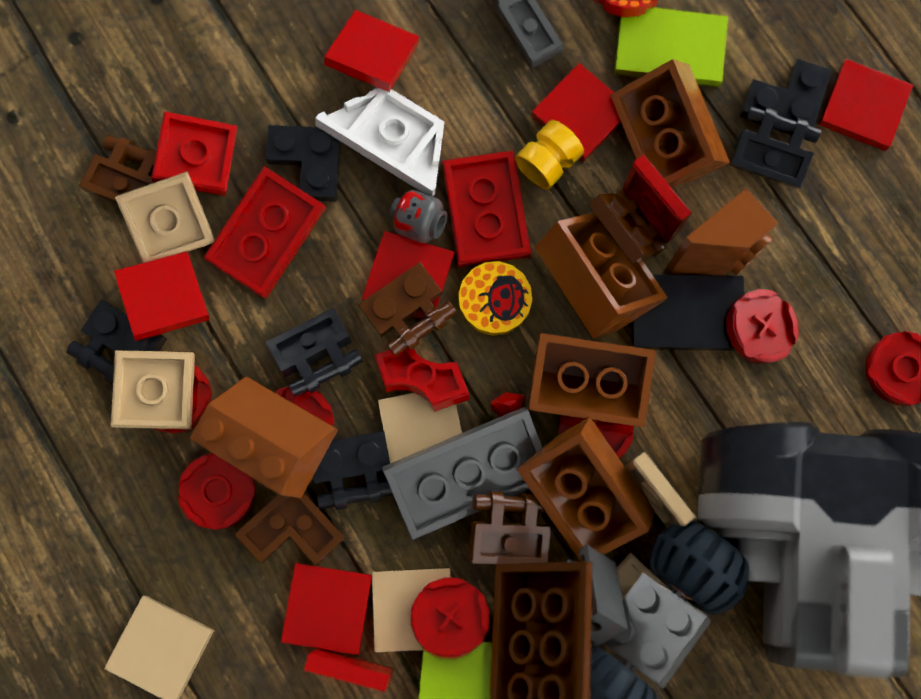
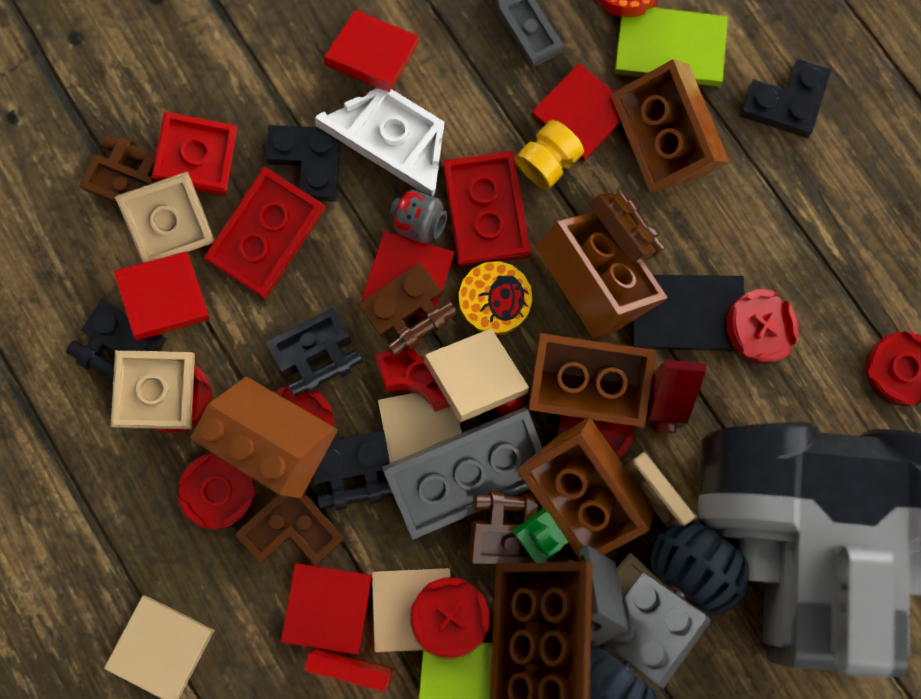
(476, 375): none -> tan tile
(540, 536): none -> green tile
(656, 199): red tile -> none
(673, 394): none -> dark red slope
(725, 240): dark orange slope -> none
(771, 157): black plate -> none
(866, 105): red tile -> none

